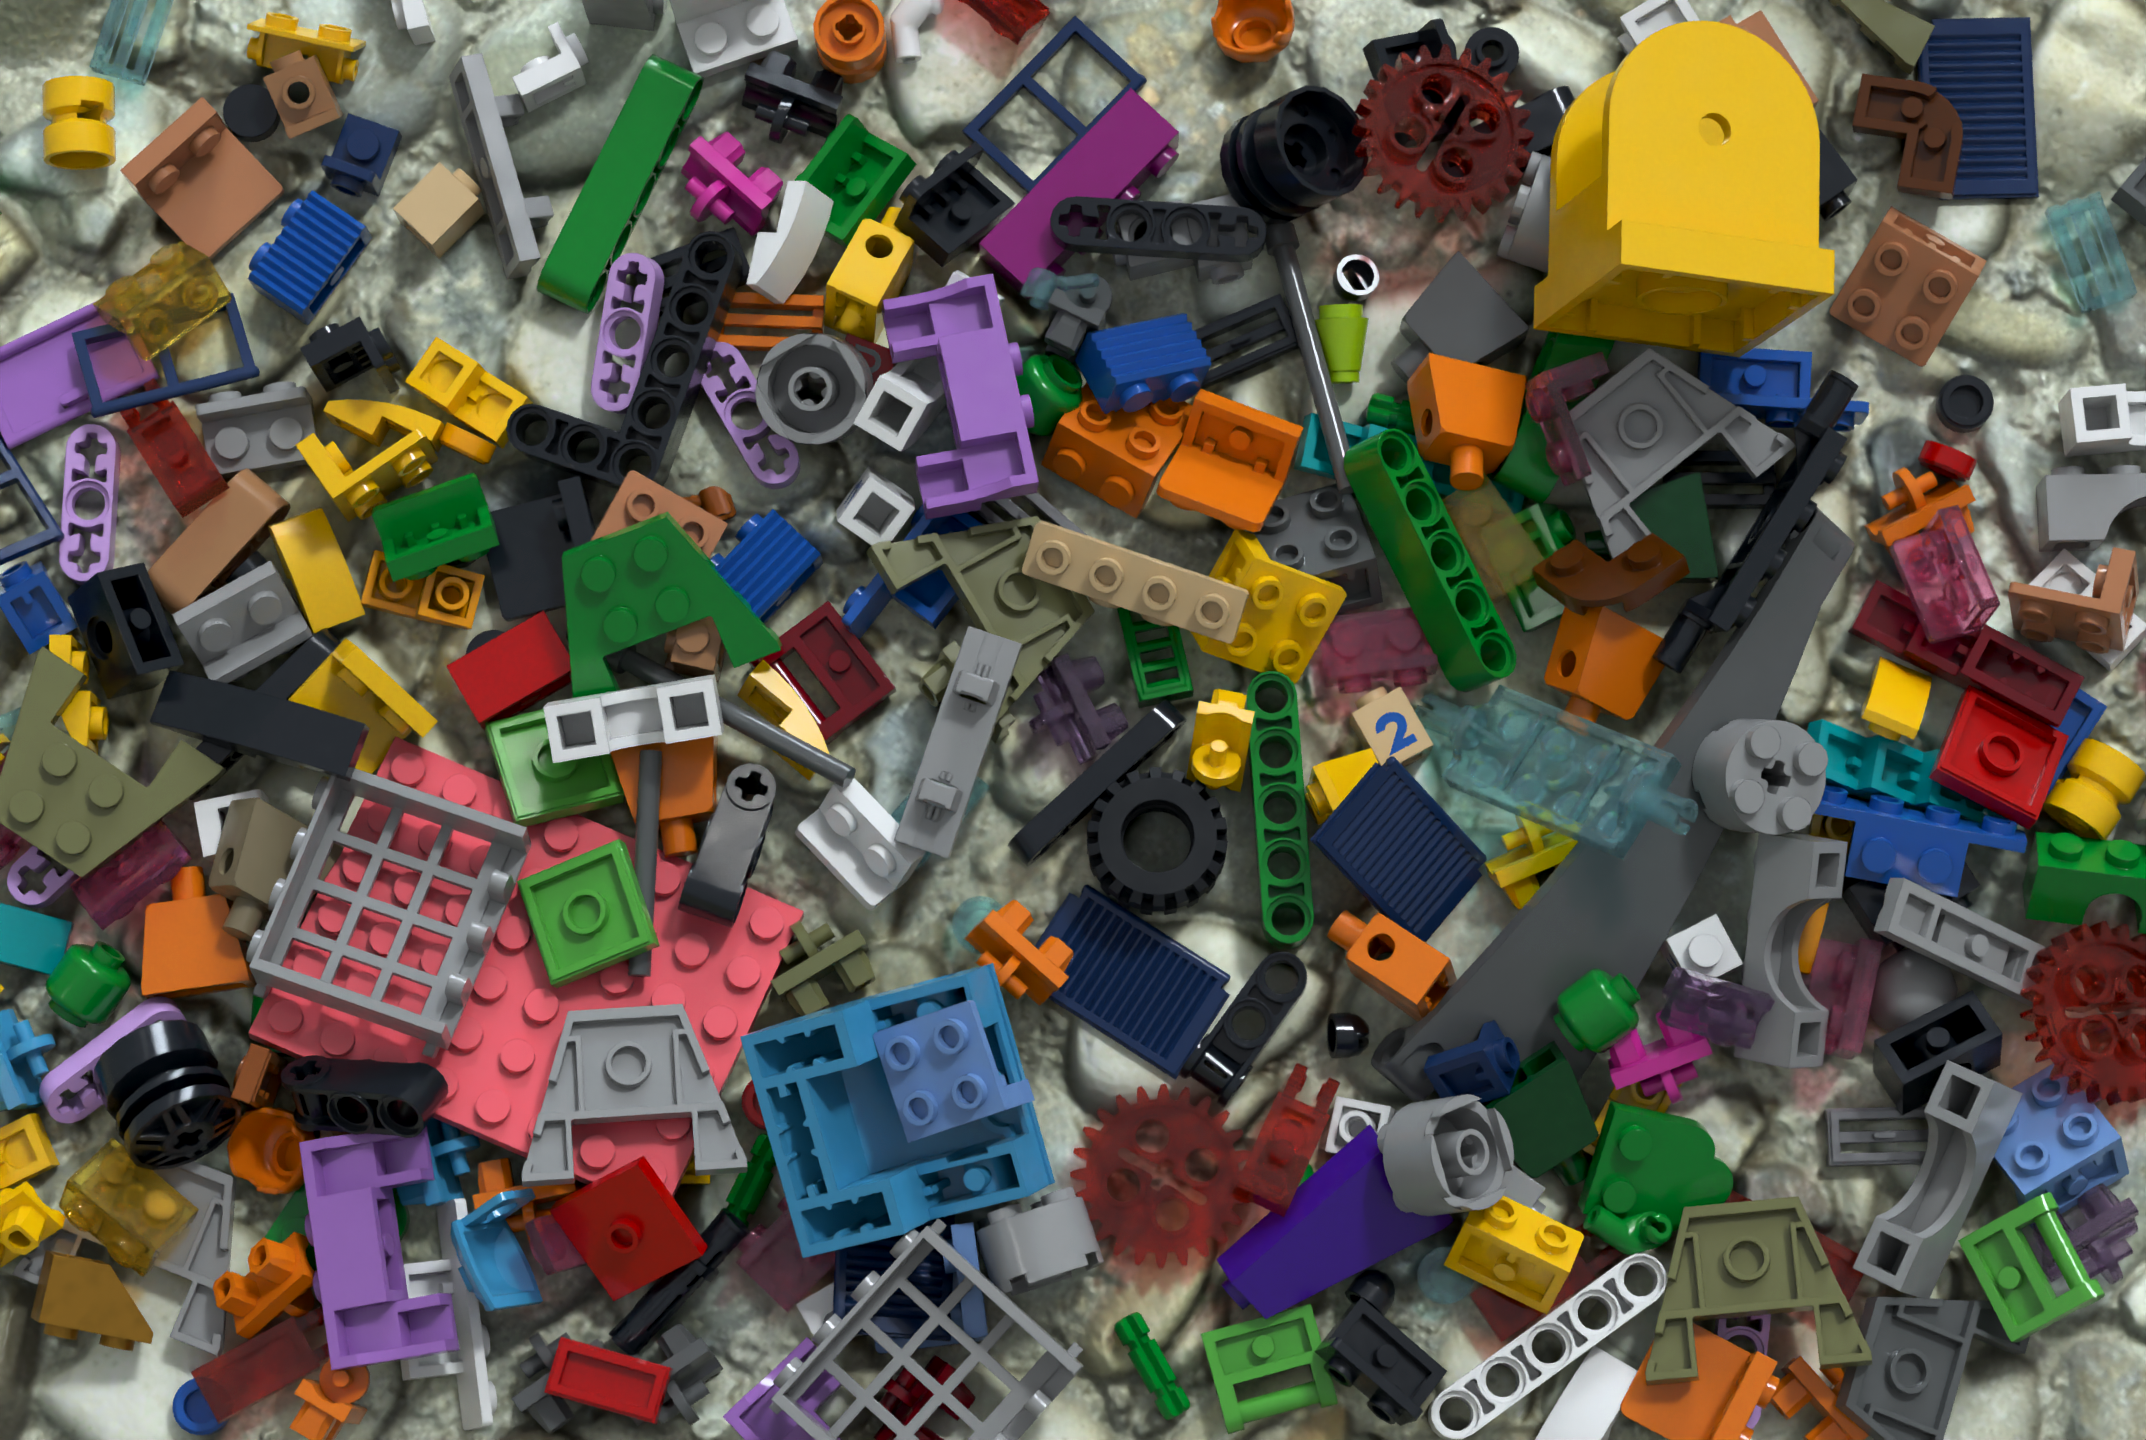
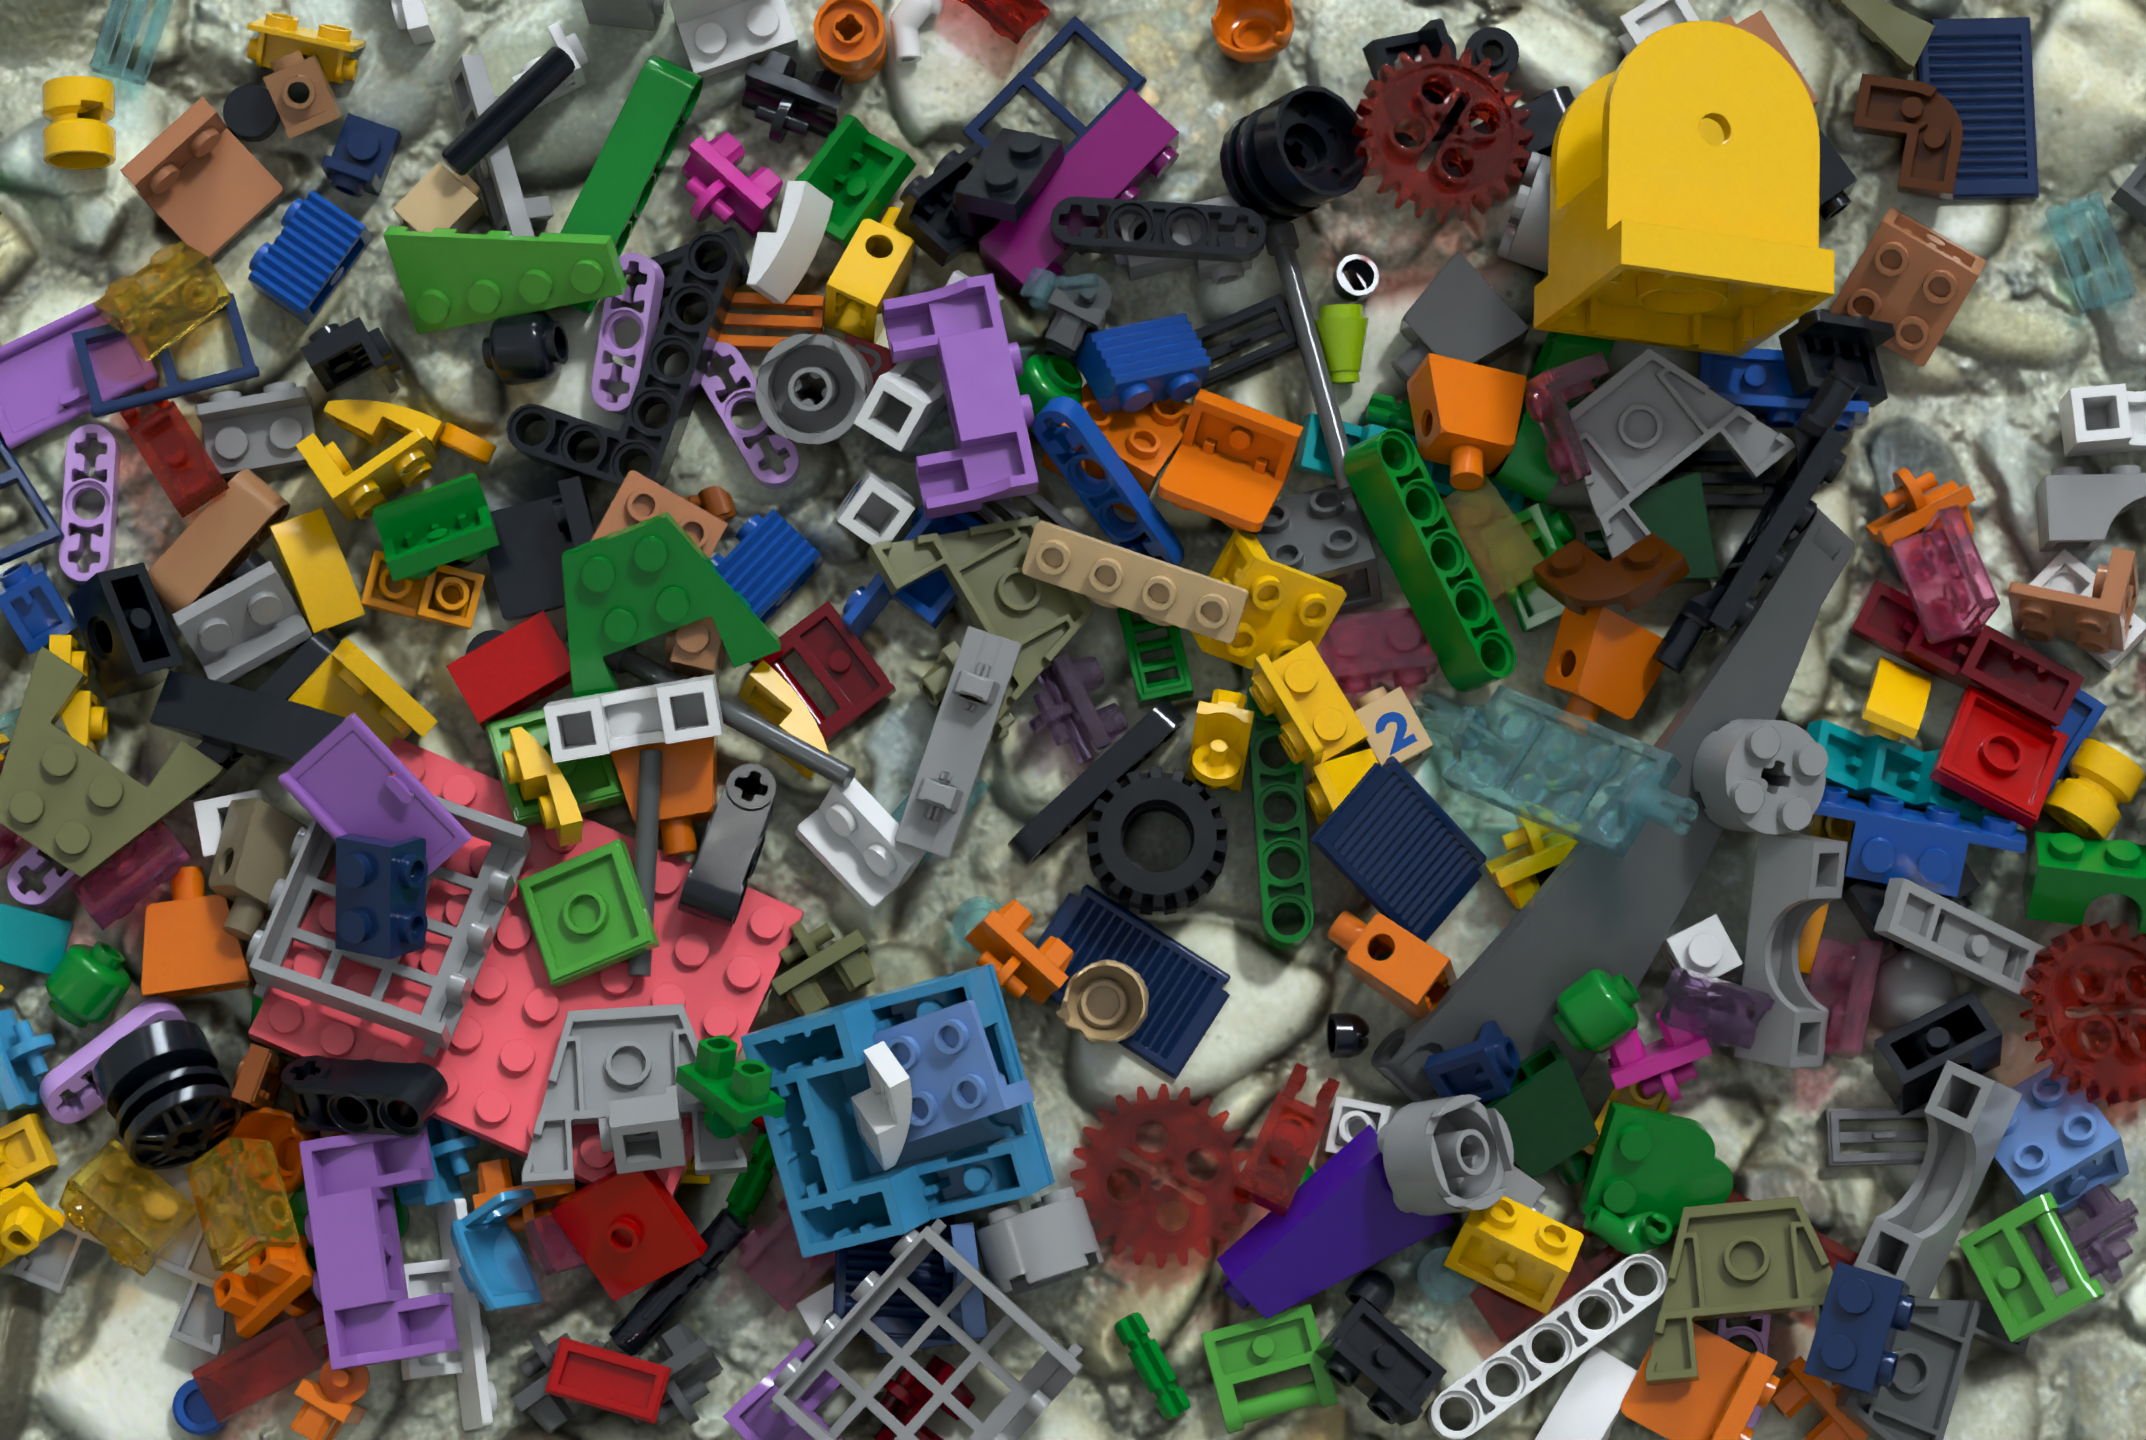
(87, 1297): pearl gold slope -> none
(241, 1201): none -> clear yellow bracket
(349, 791): none -> medium lavender door
(380, 895): none -> dark blue bracket
(466, 391): yellow slope -> none
(481, 277): none -> bright green wing
(508, 110): none -> black axle
(525, 348): none -> black head
(542, 779): none -> yellow slope
(644, 1132): none -> light grey brick
(729, 1090): none -> green hips
(886, 1107): none -> white slope
(1006, 178): none -> black bracket
(1101, 494): none -> blue beam
(1105, 1002): none -> tan hair
(1236, 1055): black piece -> none
(1308, 704): none -> yellow bracket
(1836, 343): none -> black bracket
(1859, 1329): none -> dark blue bracket
(1946, 461): red tile -> none
(1964, 403): black tile -> none

